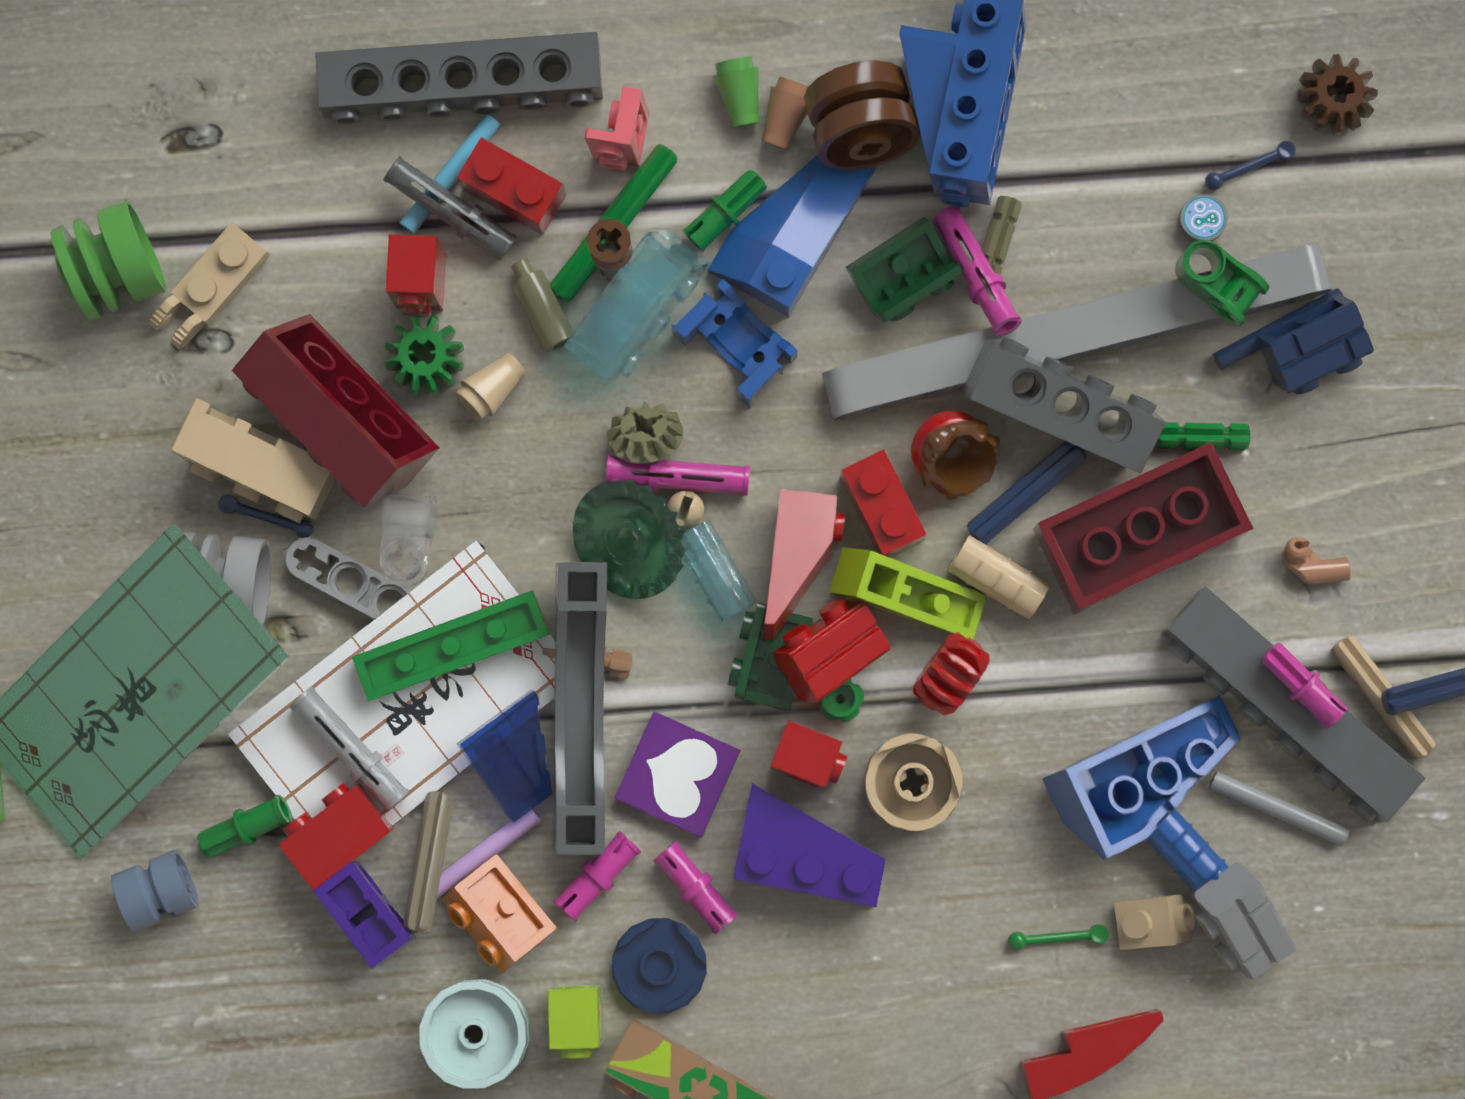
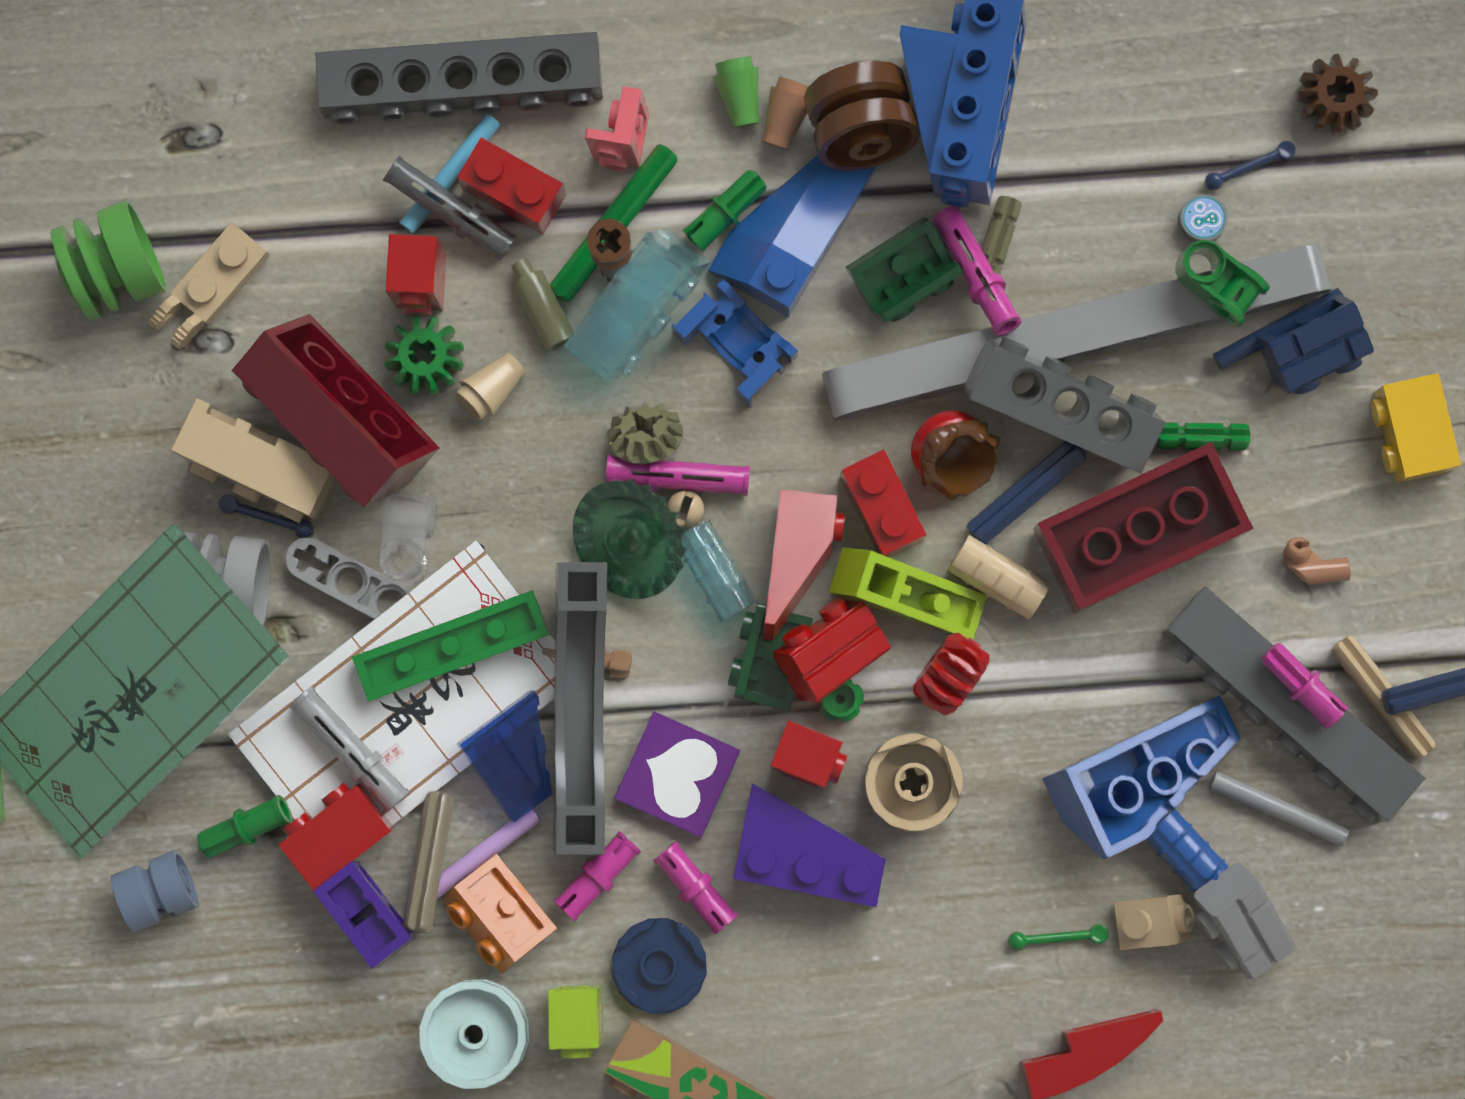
(1415, 428): none -> yellow brick

